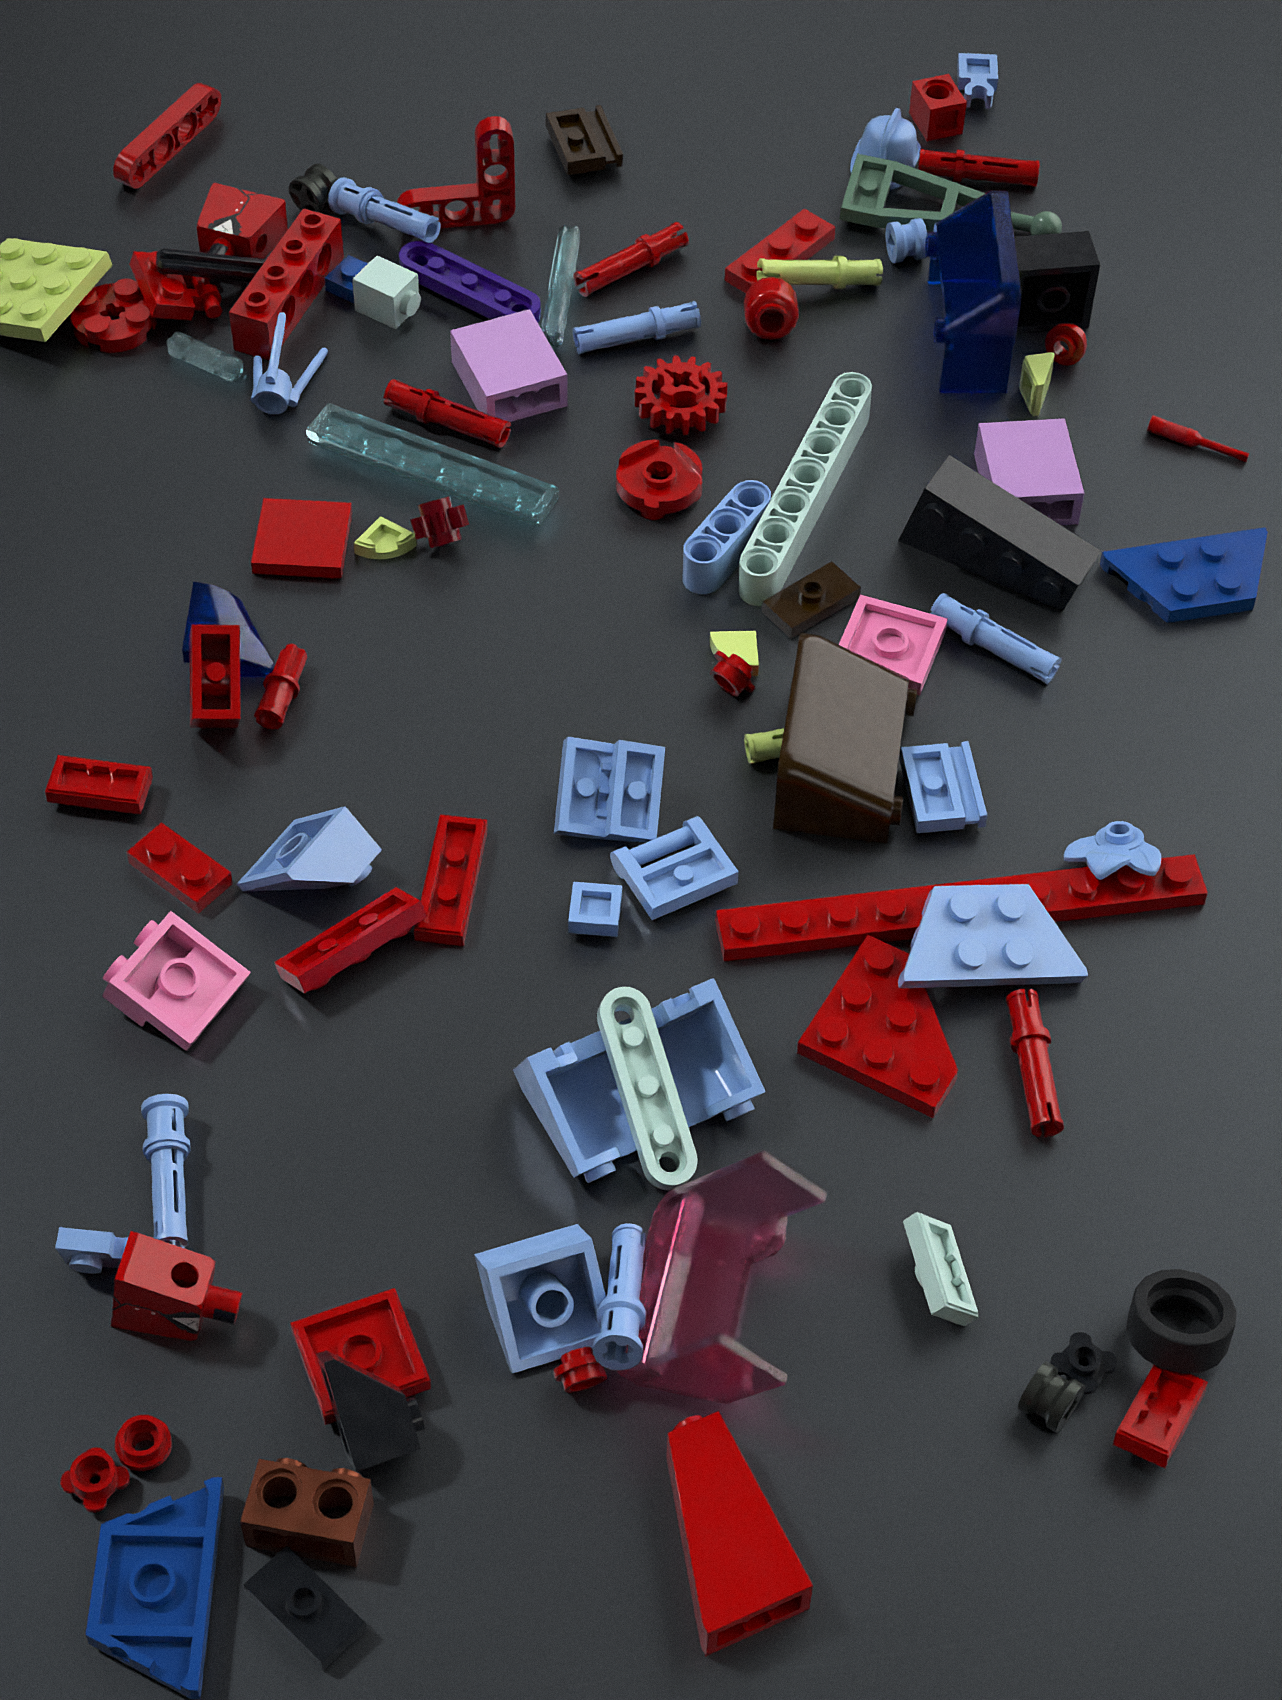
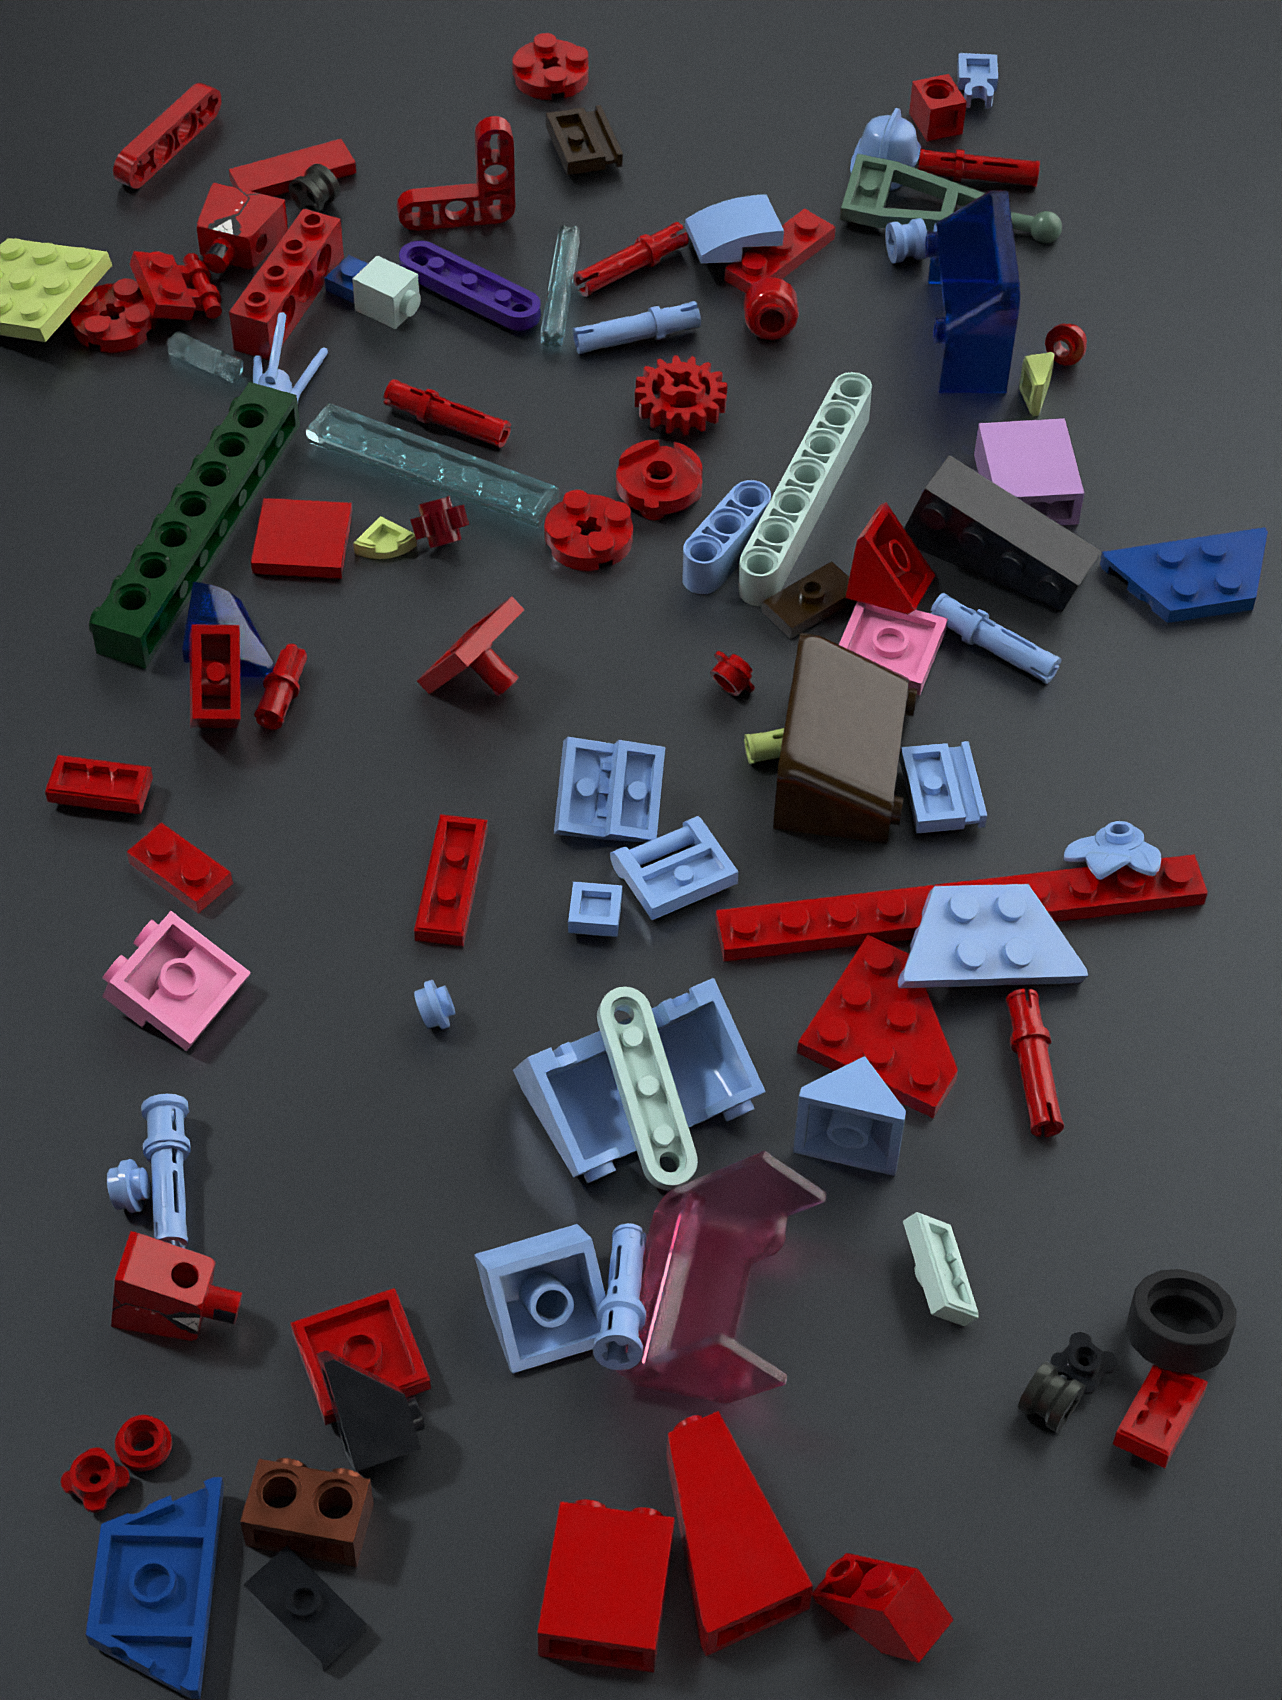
(89, 1249): light blue plate -> none
(128, 1186): none -> light blue plate
(194, 525): none -> dark green brick
(207, 265): black axle -> none
(274, 174): none -> red tile
(315, 854): light blue slope -> none
(350, 940): red plate -> none
(370, 207): light blue pin -> none
(434, 1005): none -> light blue plate
(475, 651): none -> red tile
(509, 367): lavender brick -> none
(564, 65): none -> red plate
(579, 1370): red plate -> none
(588, 511): none -> red plate
(606, 1585): none -> red brick
(730, 225): none -> light blue slope
(739, 643): yellowish green tile -> none
(833, 272): yellowish green pin -> none
(850, 1119): none -> light blue slope
(884, 1605): none -> red slope
(888, 566): none -> red slope
(1056, 280): black brick -> none
(1190, 437): red piece -> none

